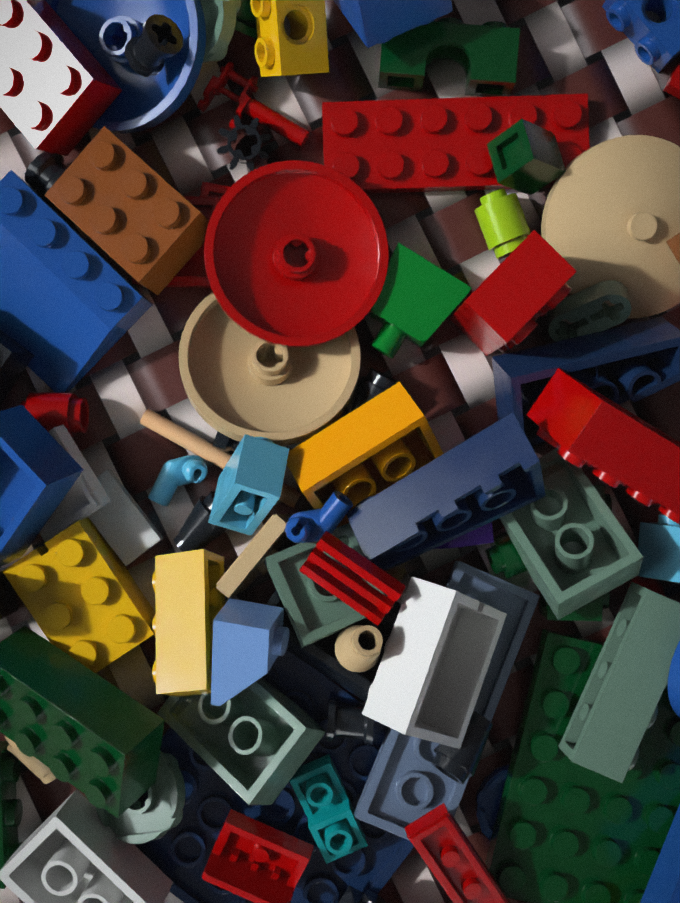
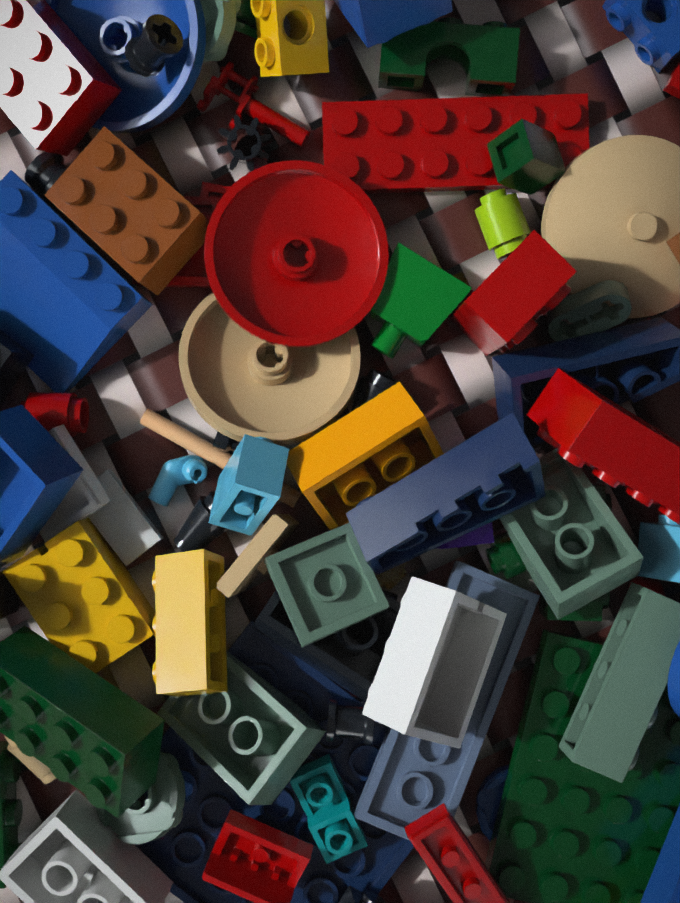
(244, 646): medium blue slope -> none
(312, 524): blue arm -> none
(349, 583): red tile -> none
(351, 654): tan cone -> none
(463, 762): black cone -> none

